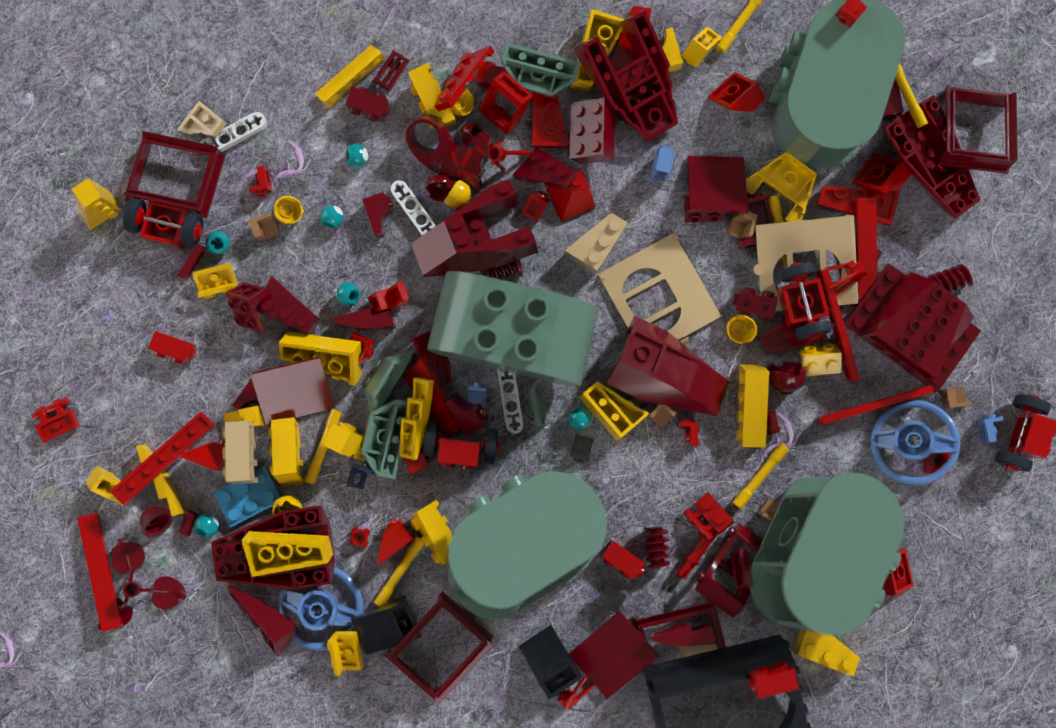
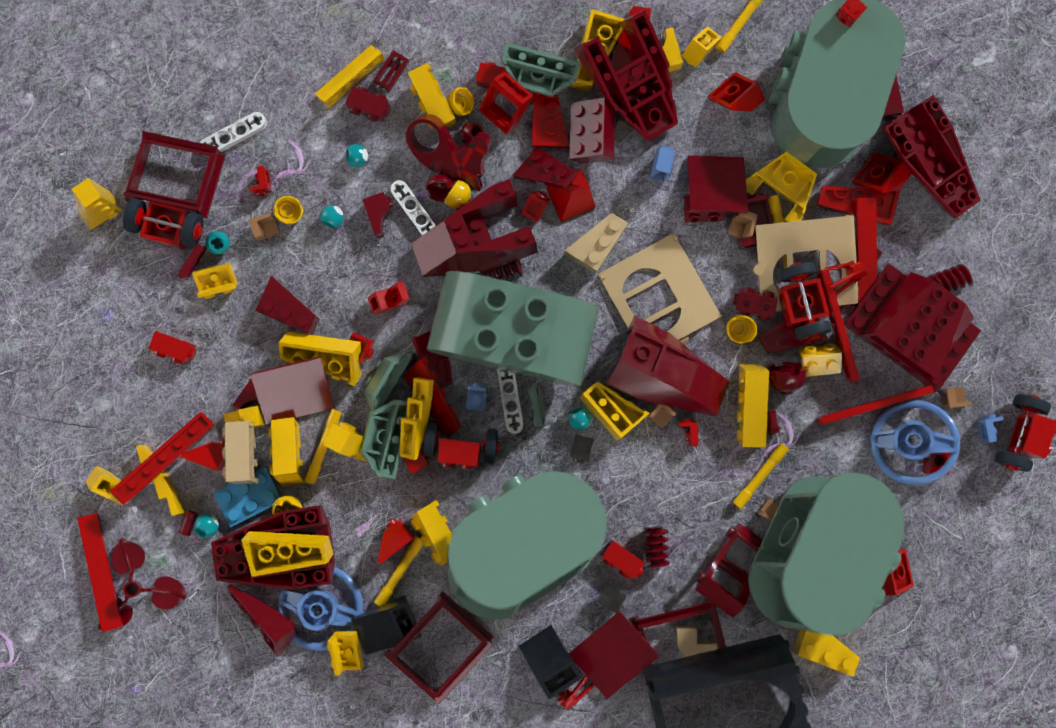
(57, 425): red plate -> none
(155, 521): dark red piece -> none
(202, 122): tan wing -> none
(242, 301): dark red bracket -> none
(348, 293): teal piece -> none
(354, 537): red plate -> none
(363, 470): dark blue bracket -> none
(366, 320): dark red slope -> none
(462, 76): red wing -> none
(468, 415): dark red arch -> none
(497, 154): red plant -> none
(685, 635): dark red slope -> none
(694, 556): red pin -> none
(713, 513): red plate -> none
(741, 570): dark red tile -> none
(773, 680): red brick -> none
(915, 111): yellow piece -> none
(974, 159): dark red piece -> none

